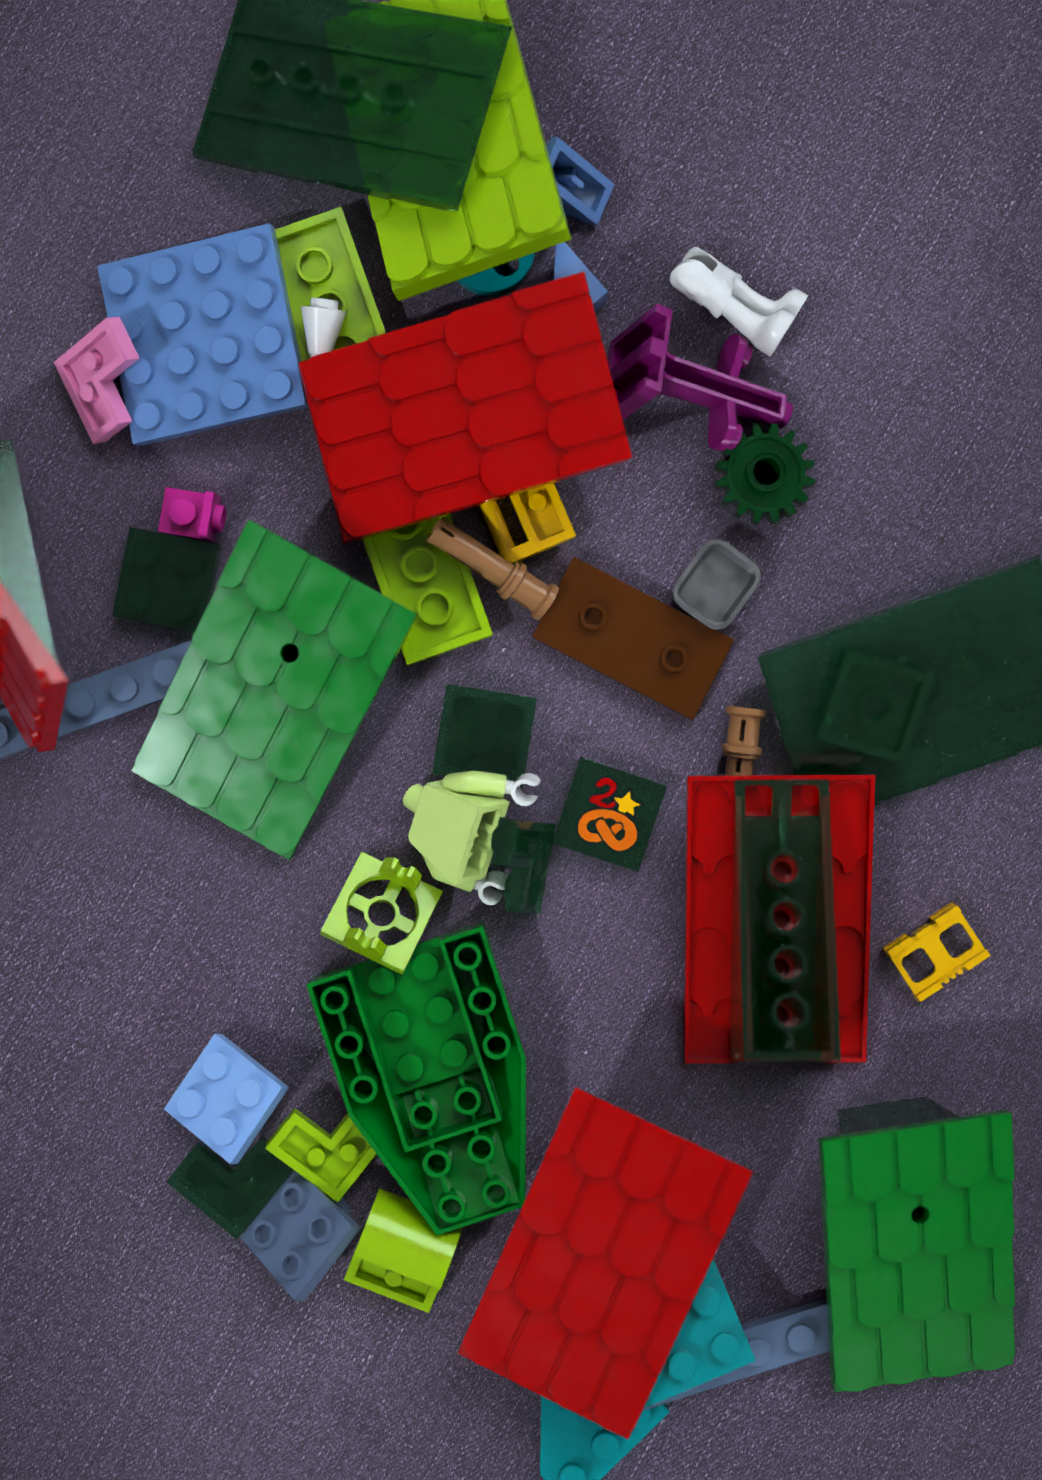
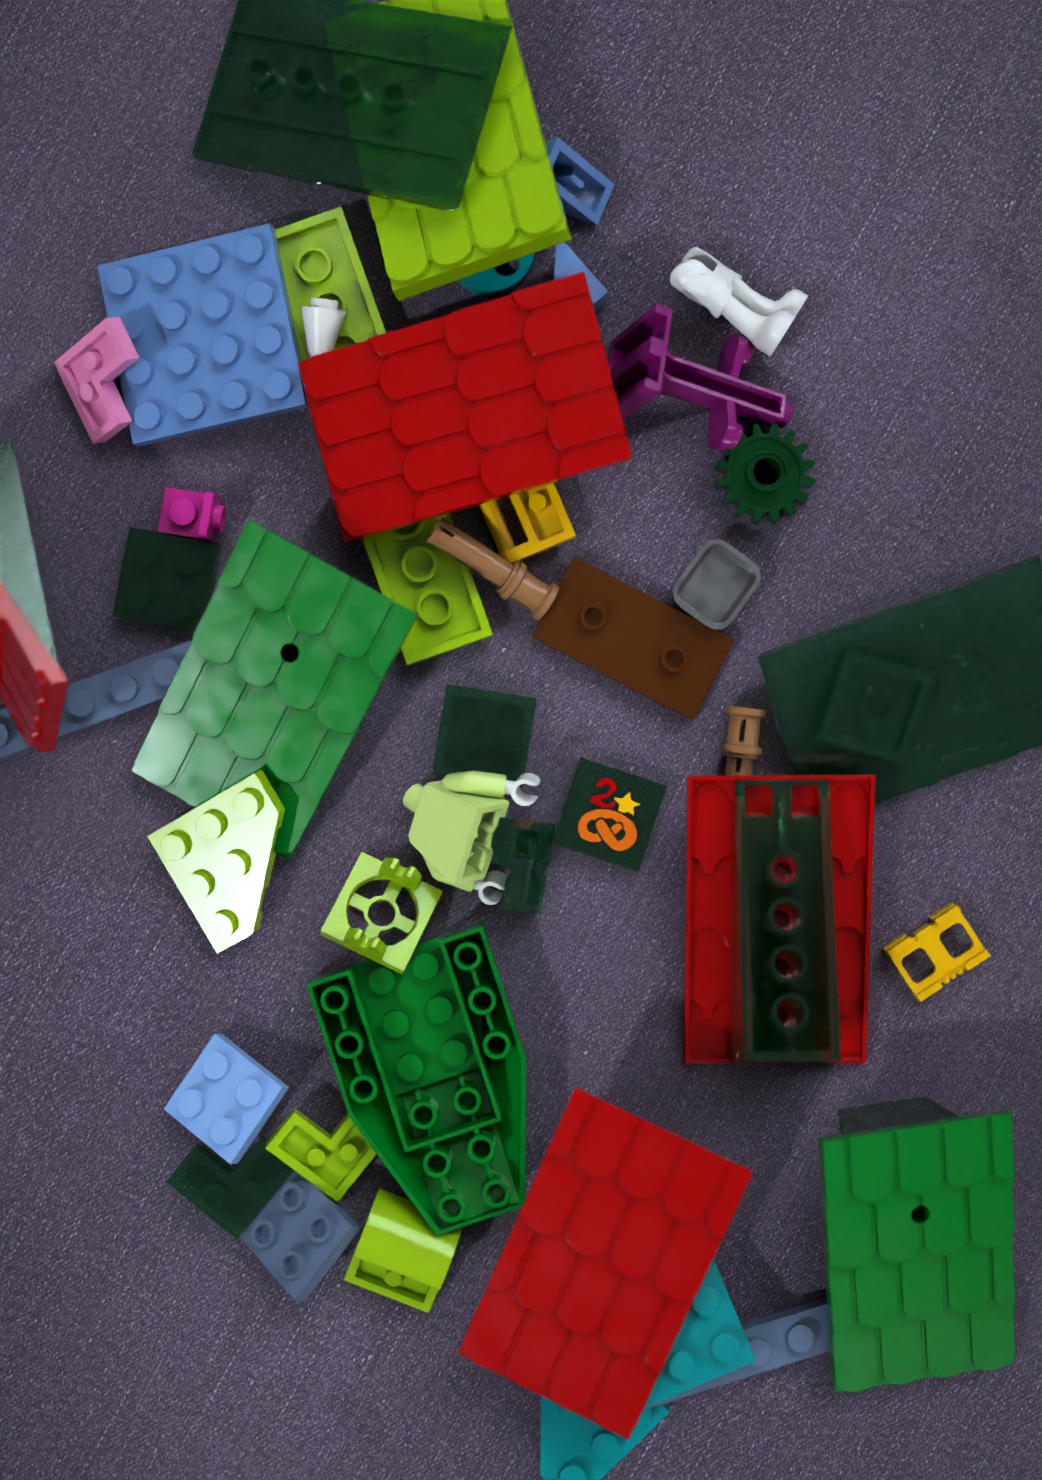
(225, 857): none -> plate

